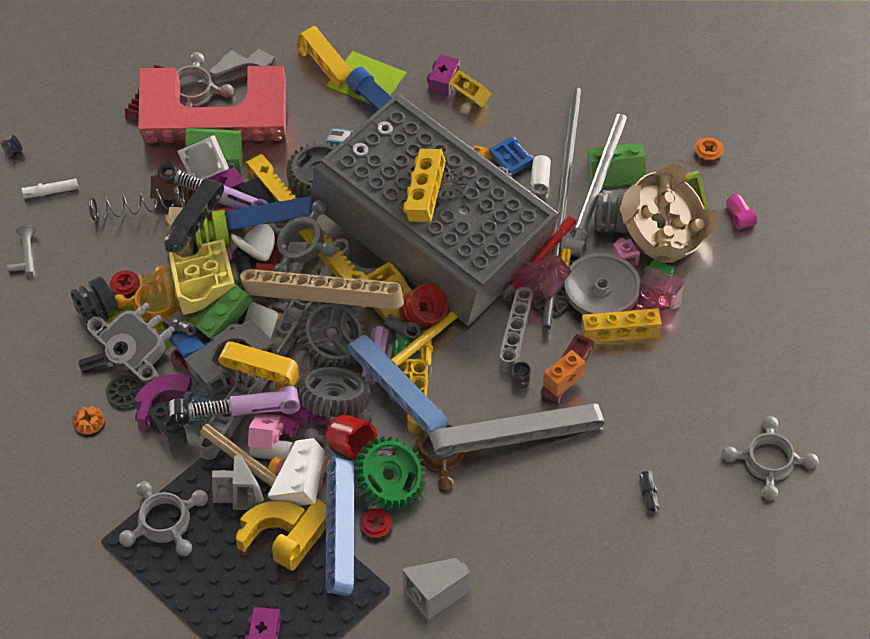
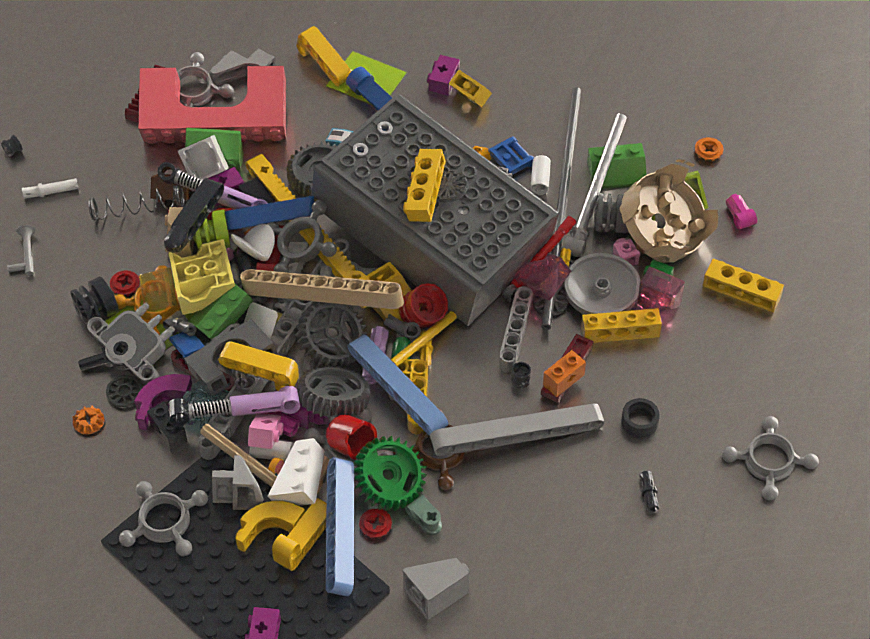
(425, 515): none -> sand green piece
(642, 405): none -> black tyre
(743, 285): none -> yellow brick

